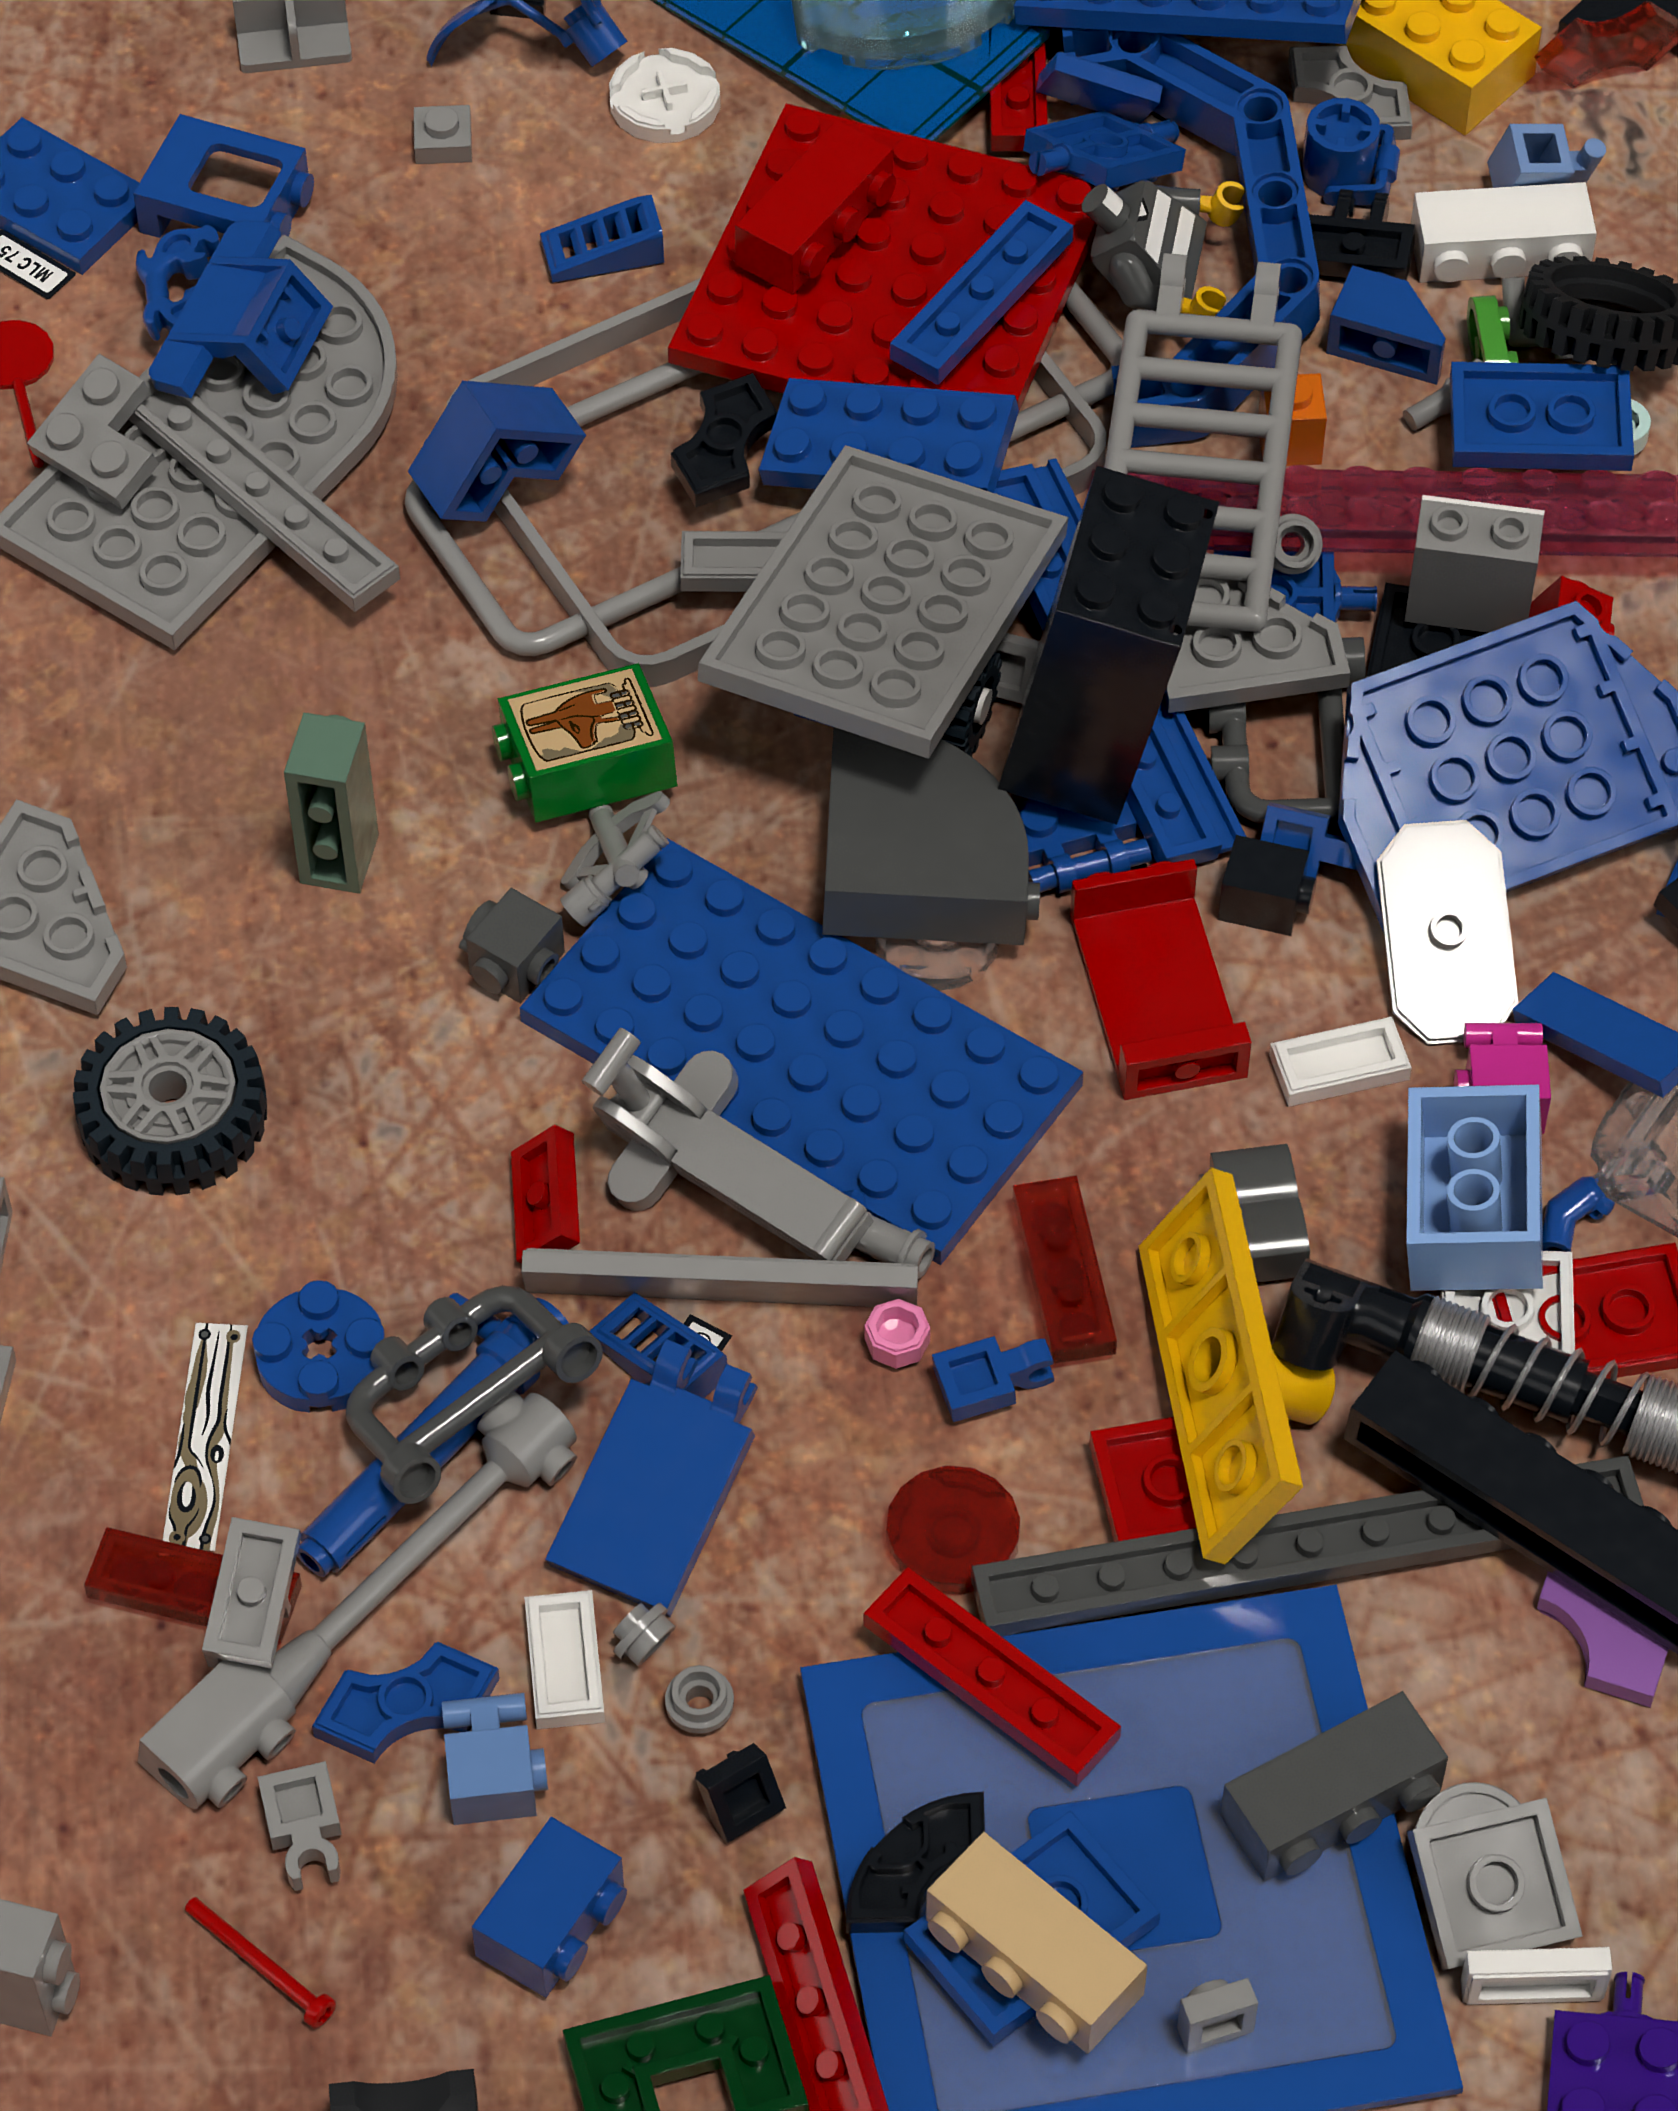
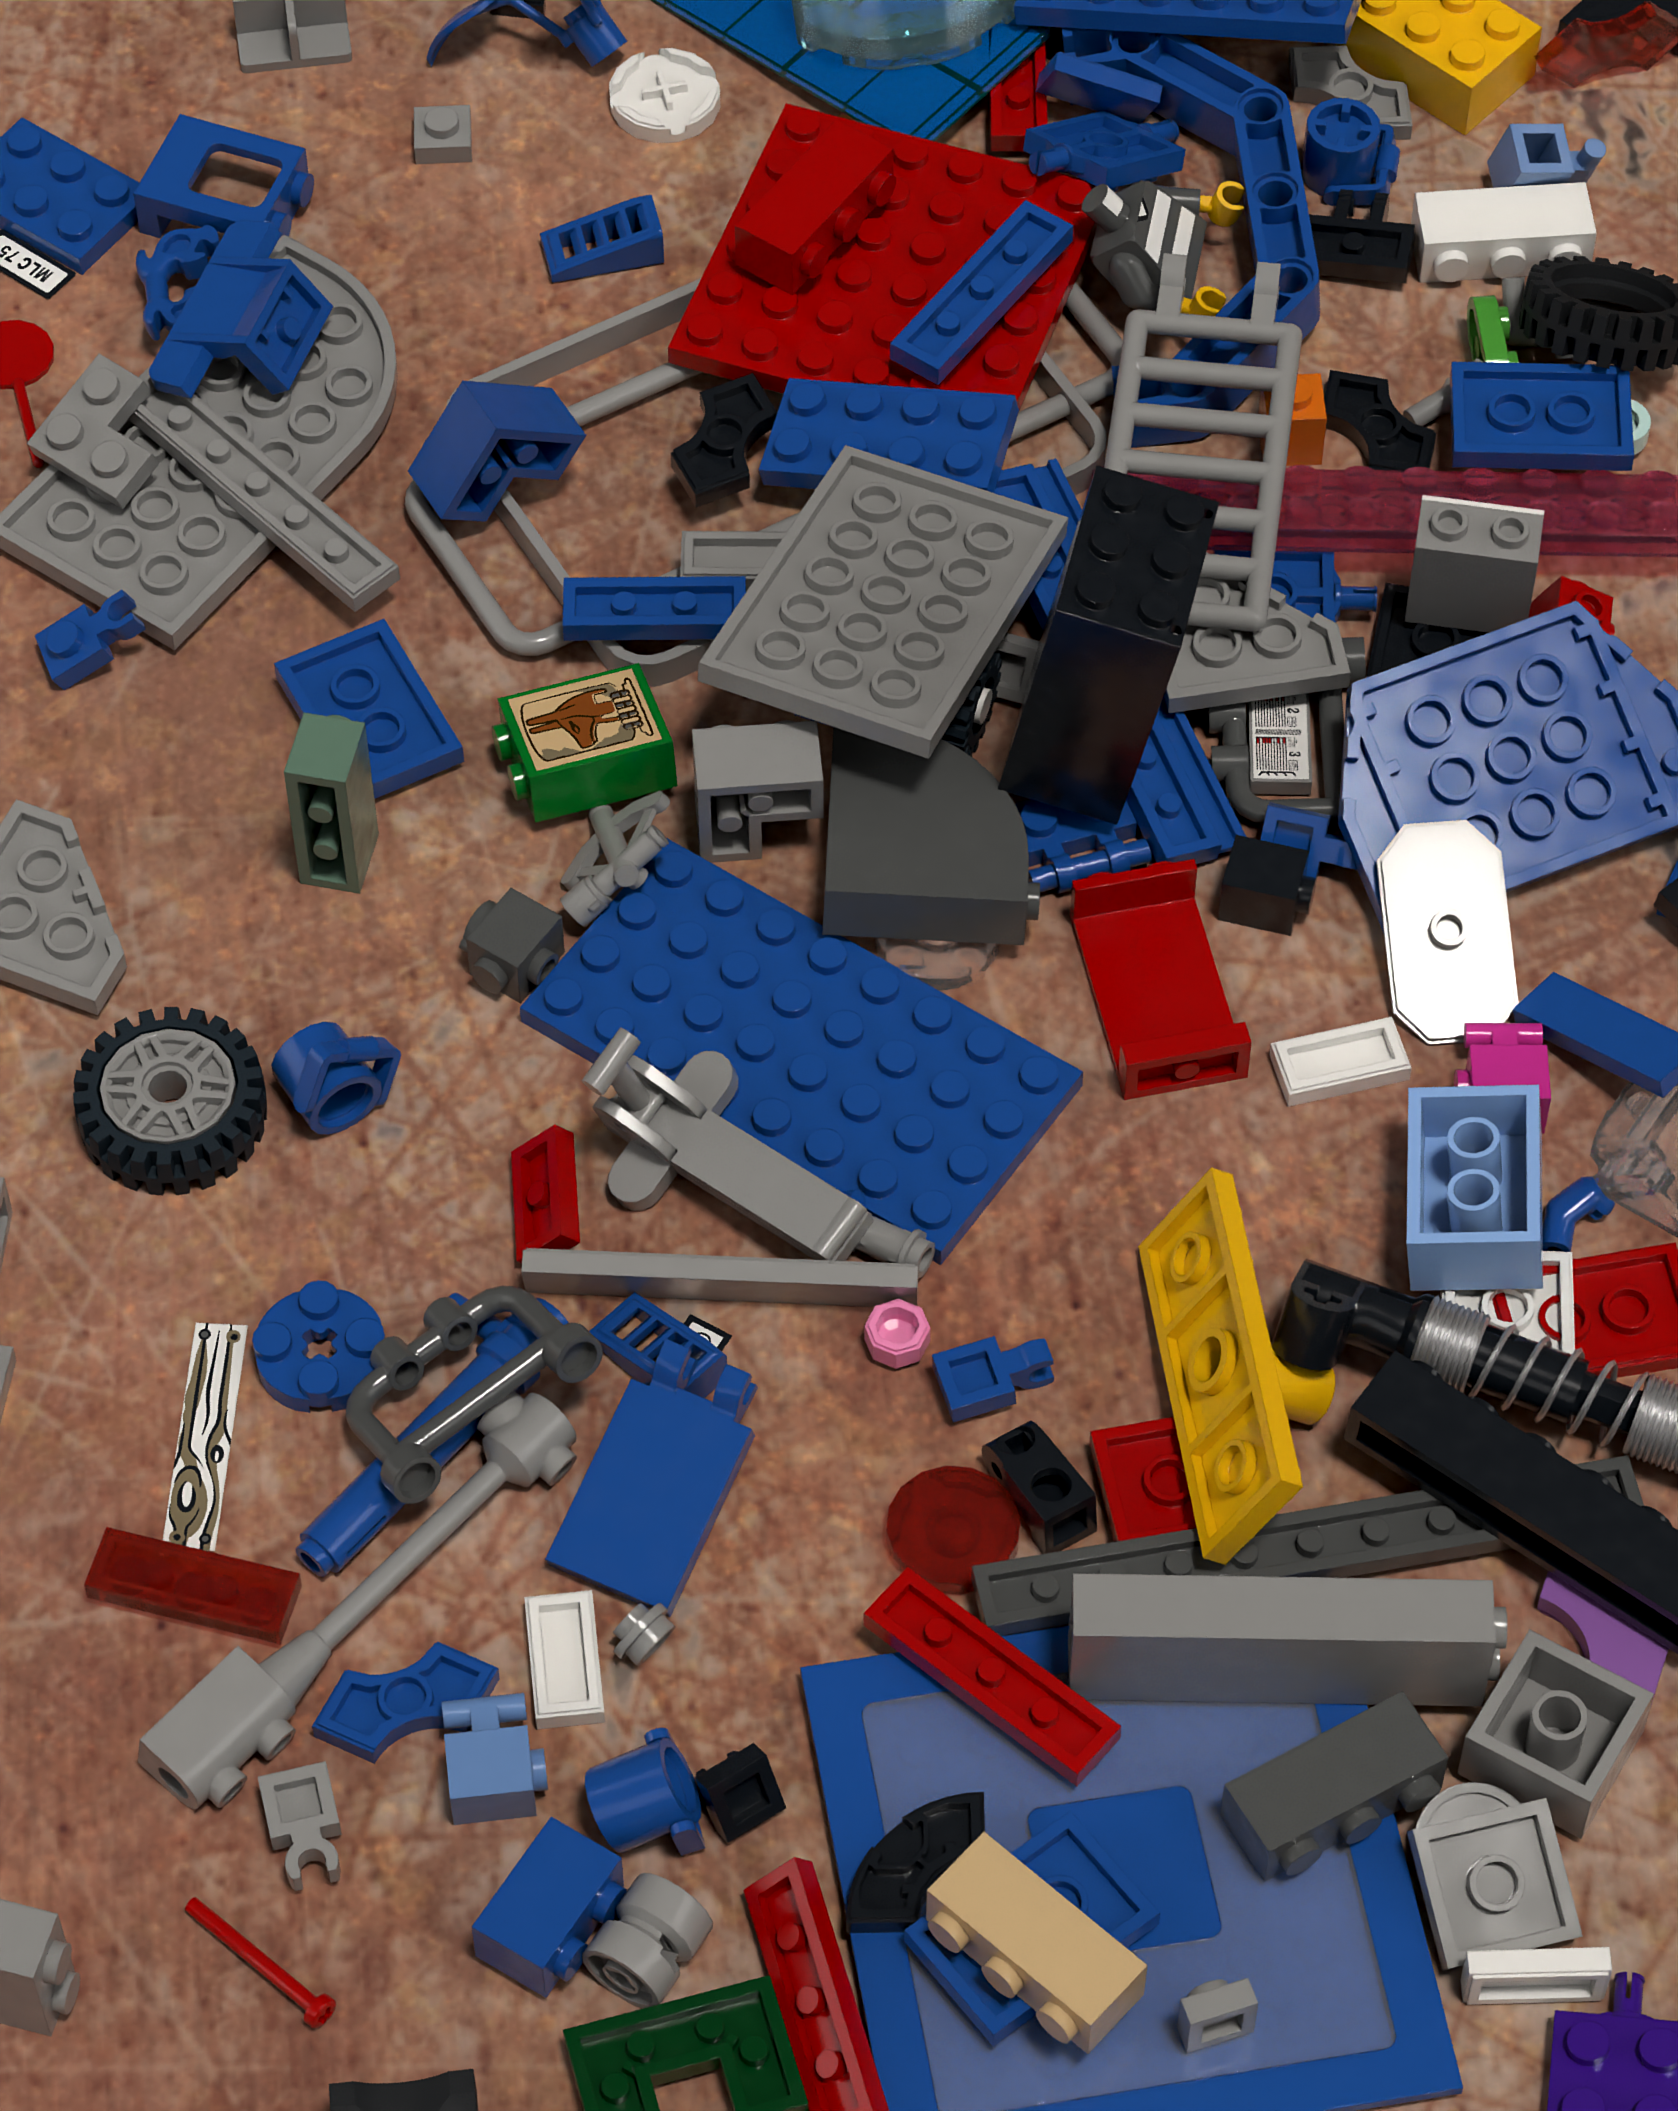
(82, 639): none -> blue plate
(251, 1593): light grey panel -> none
(330, 1077): none -> blue piece
(375, 683): none -> blue plate
(646, 1796): none -> blue piece
(649, 607): none -> blue plate
(654, 1931): none -> light grey wheel
(698, 1682): light grey plate -> none
(750, 779): none -> light grey brick
(1044, 1487): none -> black leg
(1064, 1269): clear red plate -> none
(1269, 1208): dark grey brick -> none
(1280, 745): none -> tile
(1283, 1639): none -> light grey brick
(1309, 549): light grey plate -> none
(1366, 416): none -> black tile
(1385, 327): blue slope -> none
(1556, 1731): none -> light grey brick

